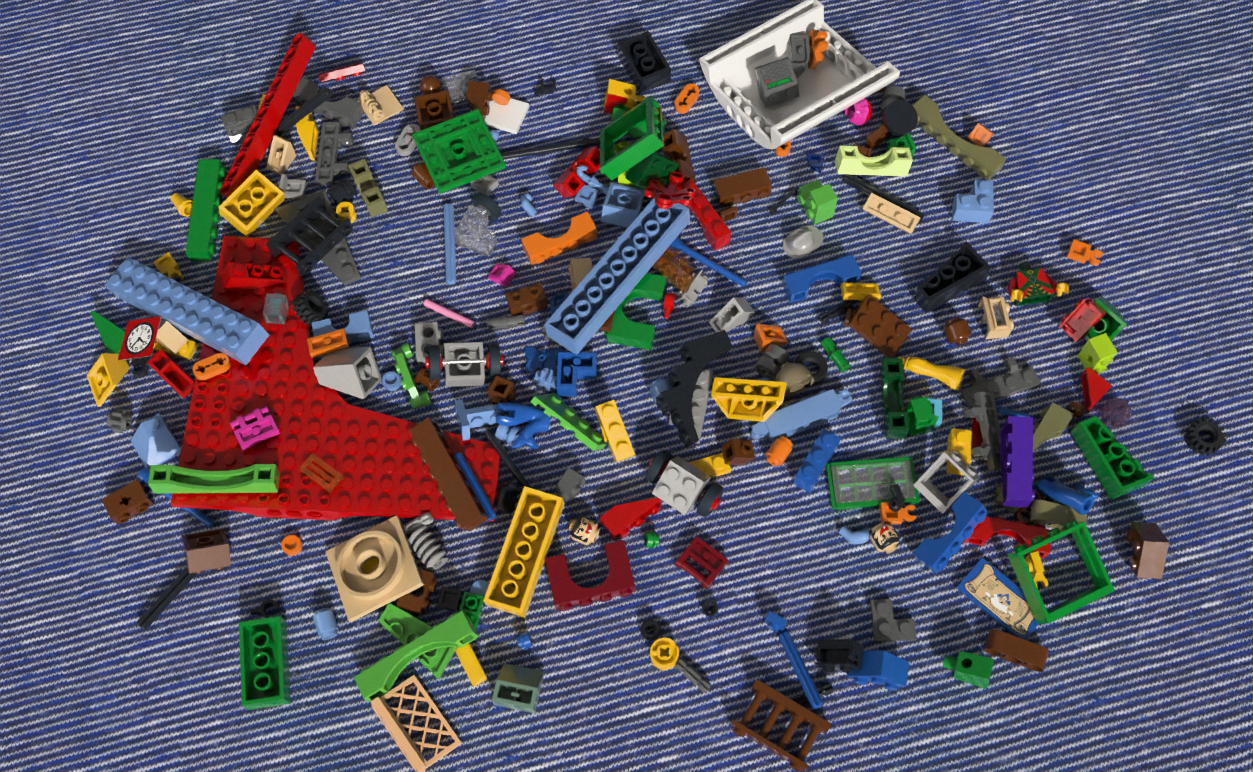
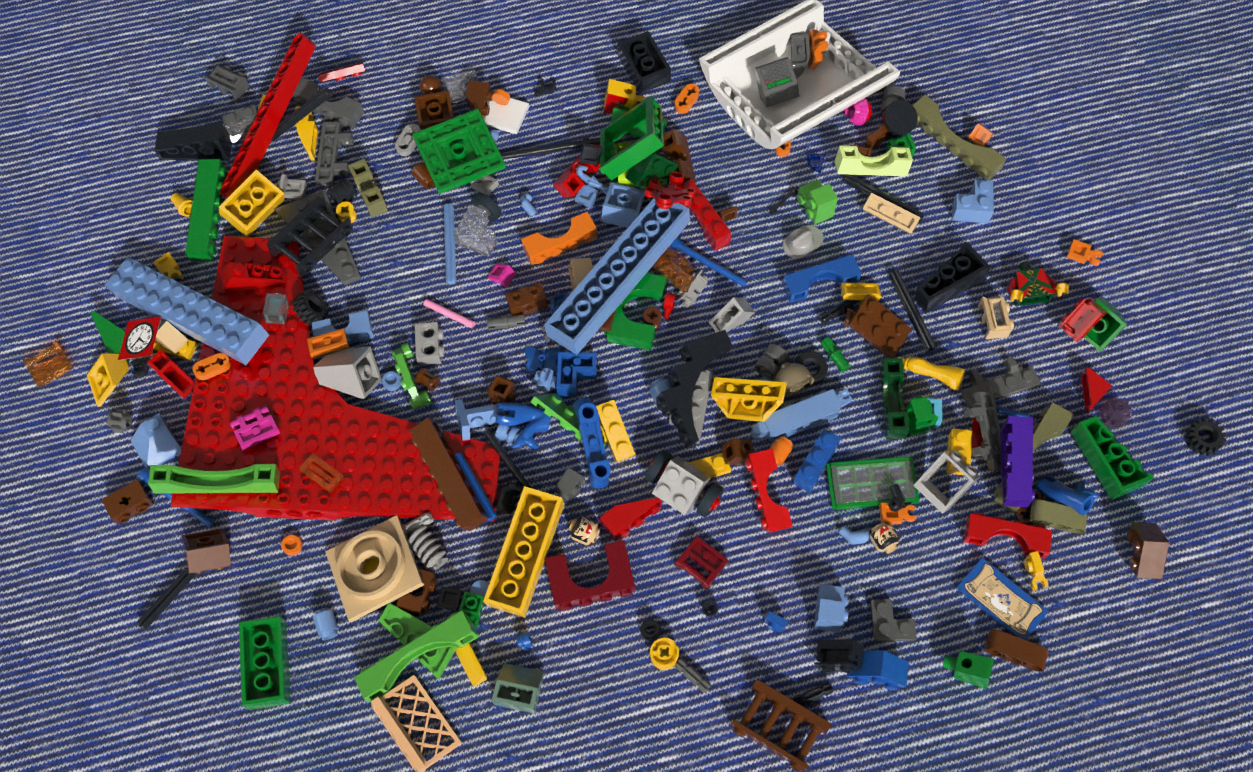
(51, 368): none -> clear orange plate
(194, 143): none -> black wedge
(228, 81): none -> dark grey window
(262, 609): black piece -> none
(280, 155): tan slope -> none
(379, 104): tan hinge -> none
(464, 363): light grey brick -> none
(590, 154): none -> black plate
(592, 442): none -> blue plate
(651, 539): green plate -> none
(654, 312): none -> copper wheel
(742, 187): reddish brown brick -> none
(768, 335): orange slope -> none
(773, 515): none -> red arch
(801, 670): blue axle -> none
(830, 608): none -> medium blue brick
(912, 310): none -> black axle
(937, 552): blue arch -> none
(957, 331): reddish brown head -> none
(1076, 408): reddish brown hinge -> none
(1091, 559): green window -> none
(1097, 353): lime brick -> none

